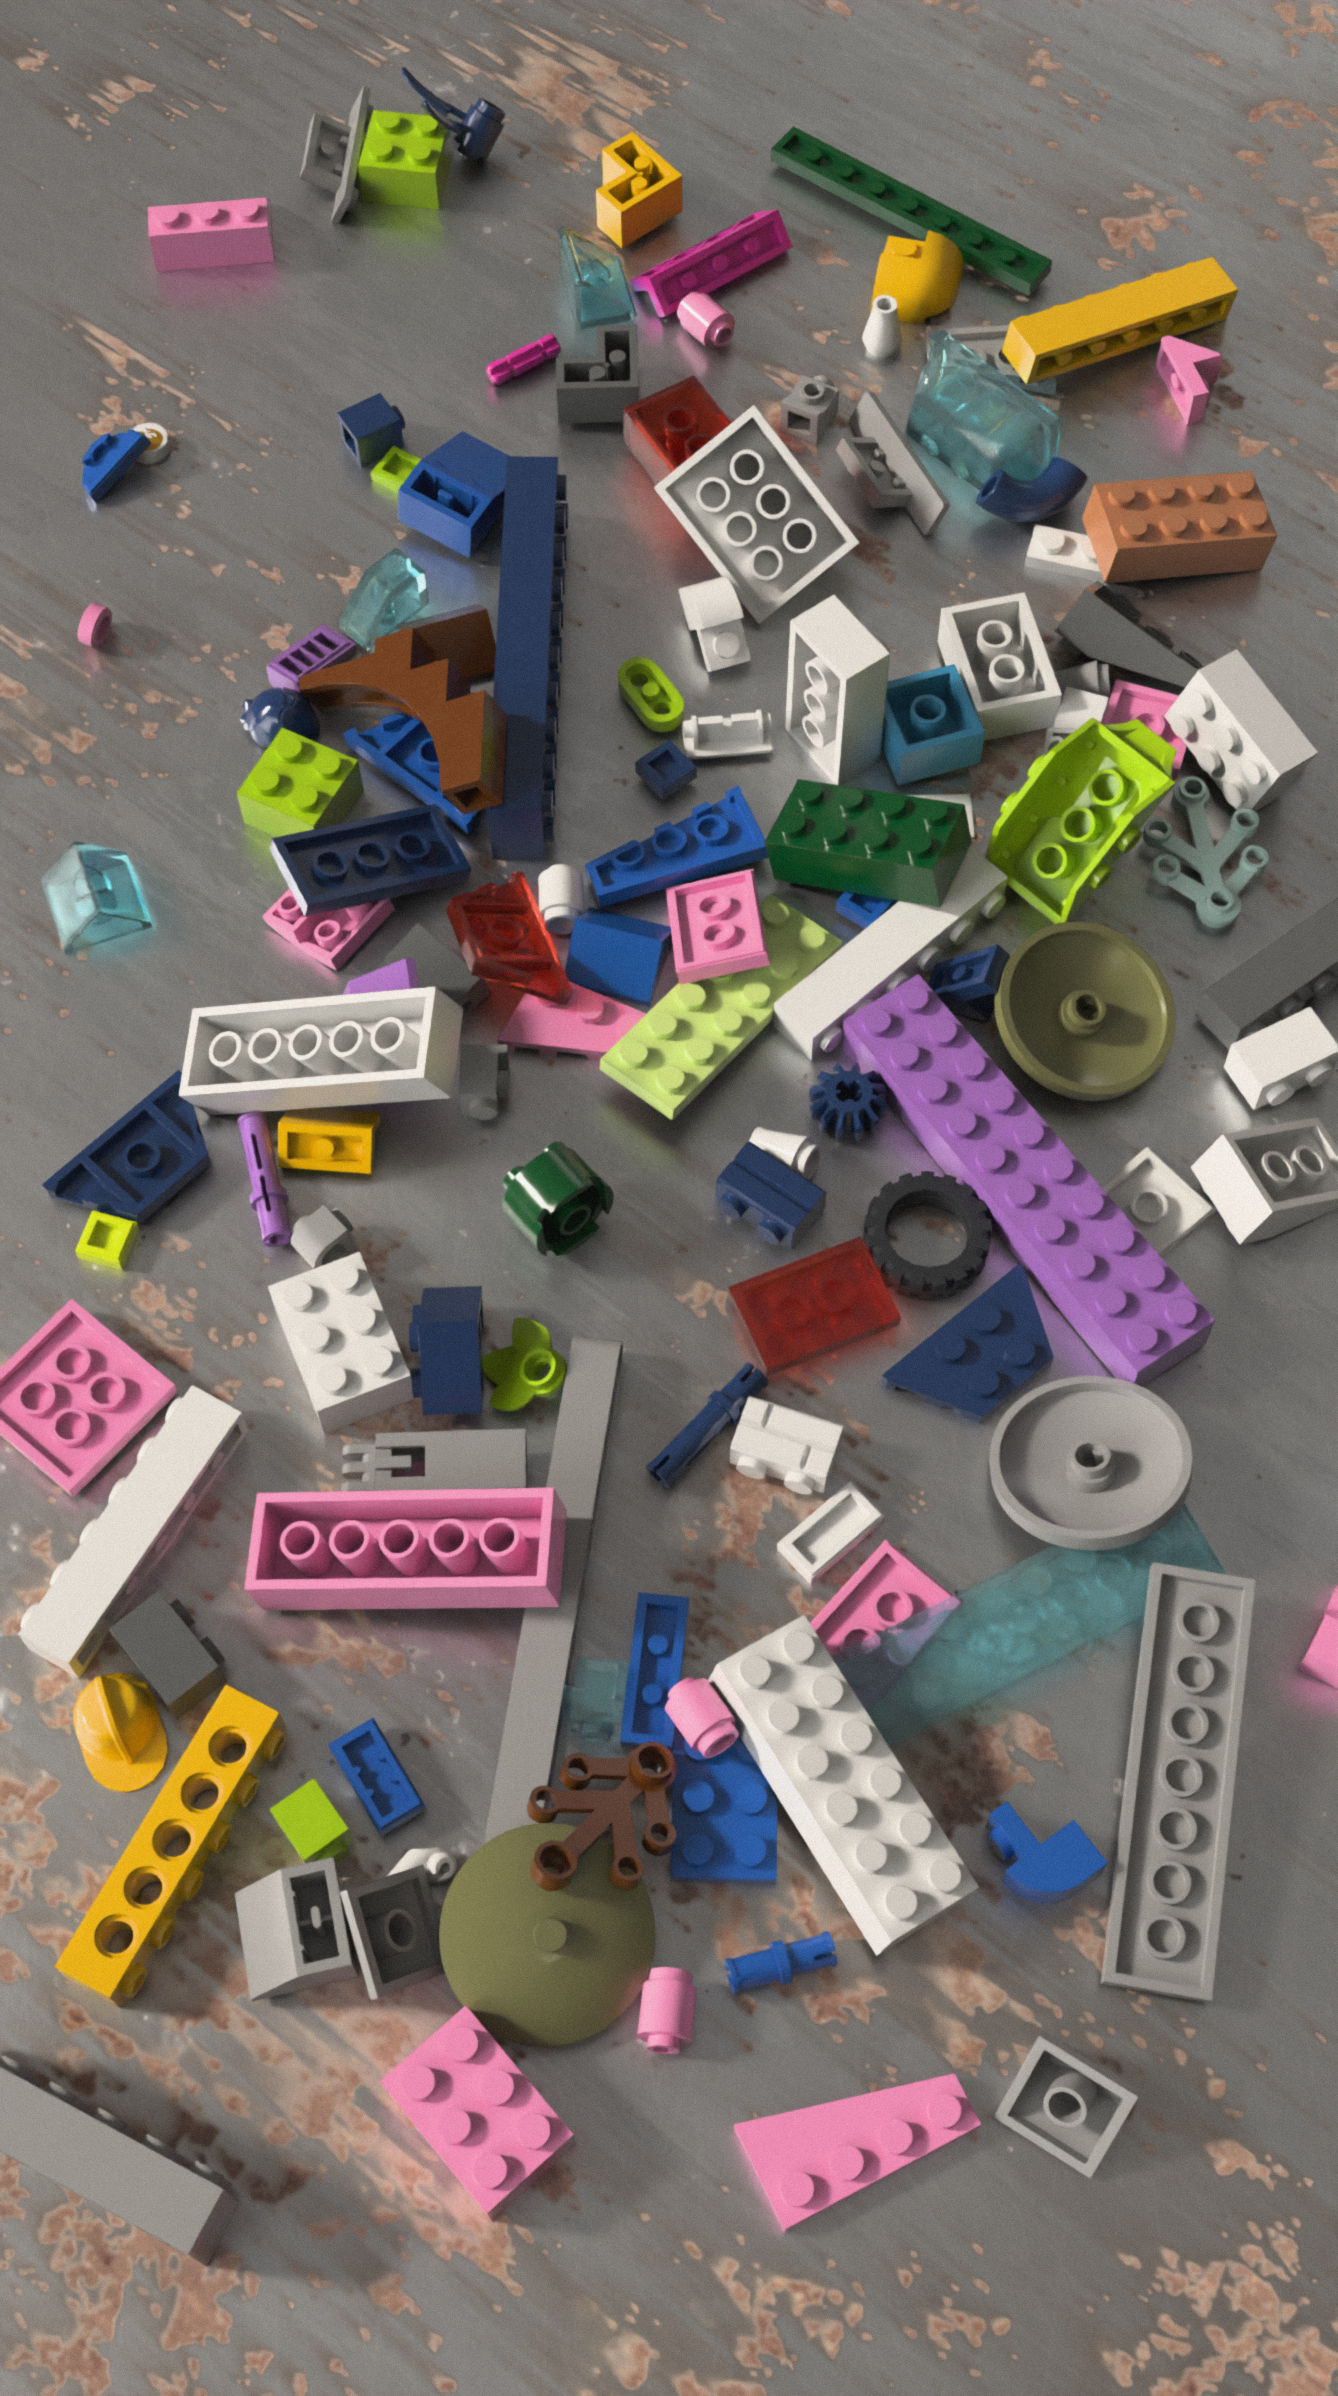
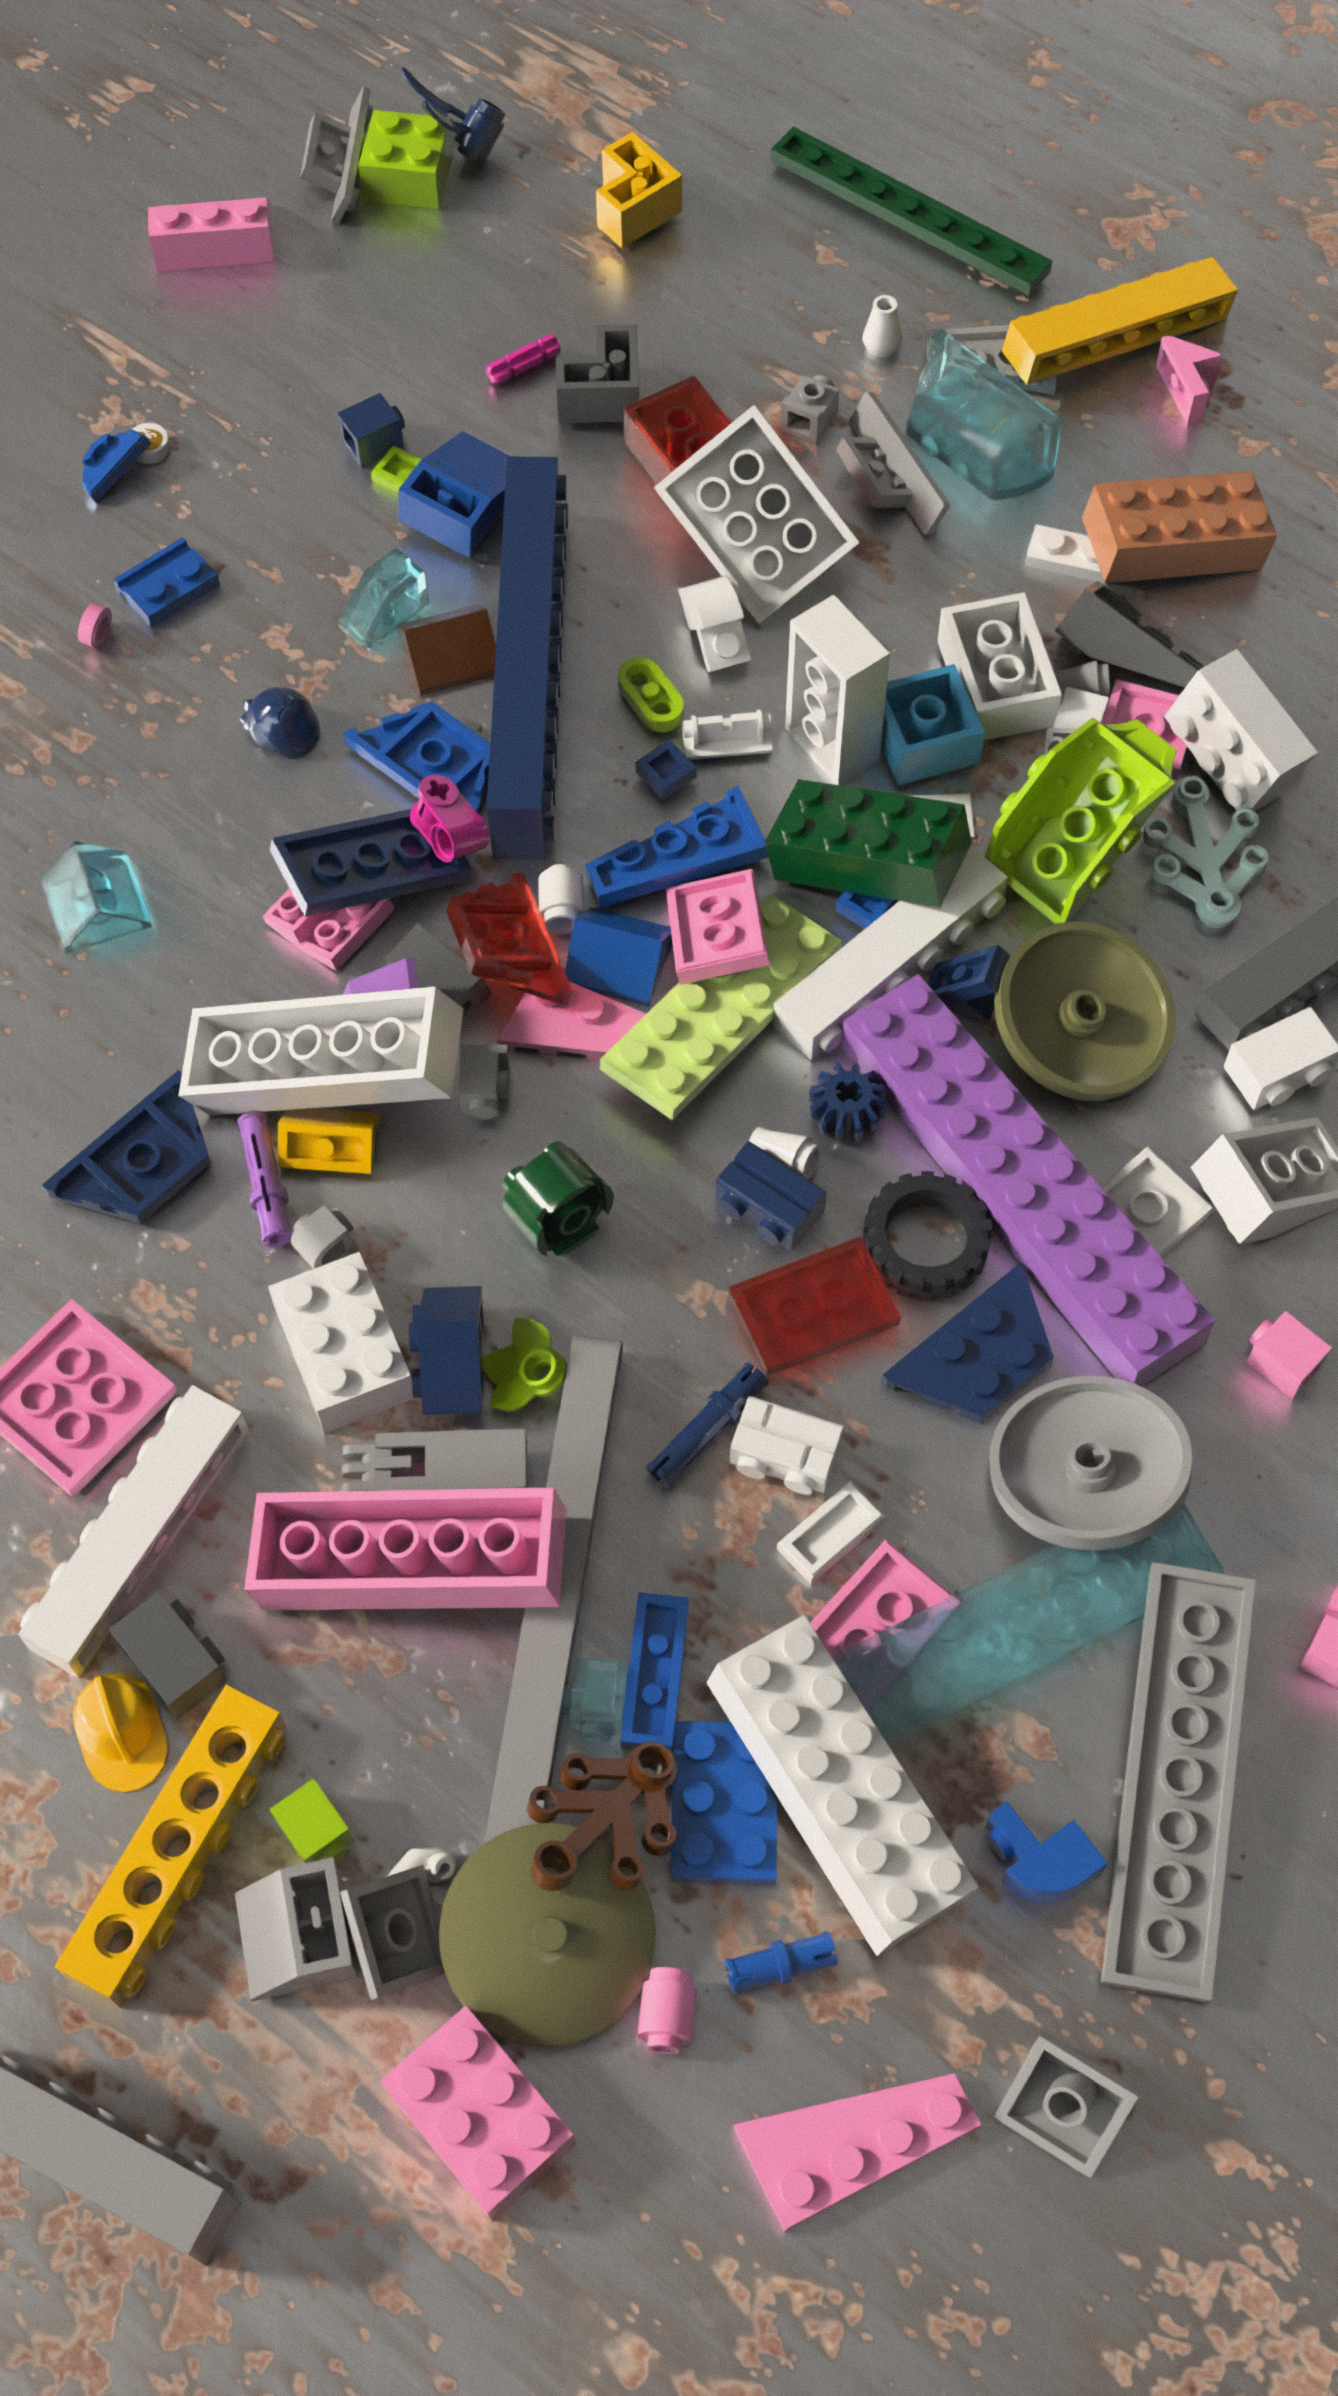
(107, 1240): neon yellow tile -> none
(167, 582): none -> blue plate
(283, 667): medium lavender slope -> none
(299, 786): lime brick -> none
(377, 1777): blue plate -> none
(407, 679): reddish brown arch -> none
(448, 819): none -> dark pink piece
(593, 282): clear light blue slope -> none
(701, 1716): bright pink brick -> none
(706, 320): bright pink brick -> none
(714, 260): dark pink fence -> none
(919, 276): yellow brick -> none
(1035, 498): dark blue cylinder -> none
(1287, 1353): none -> bright pink brick

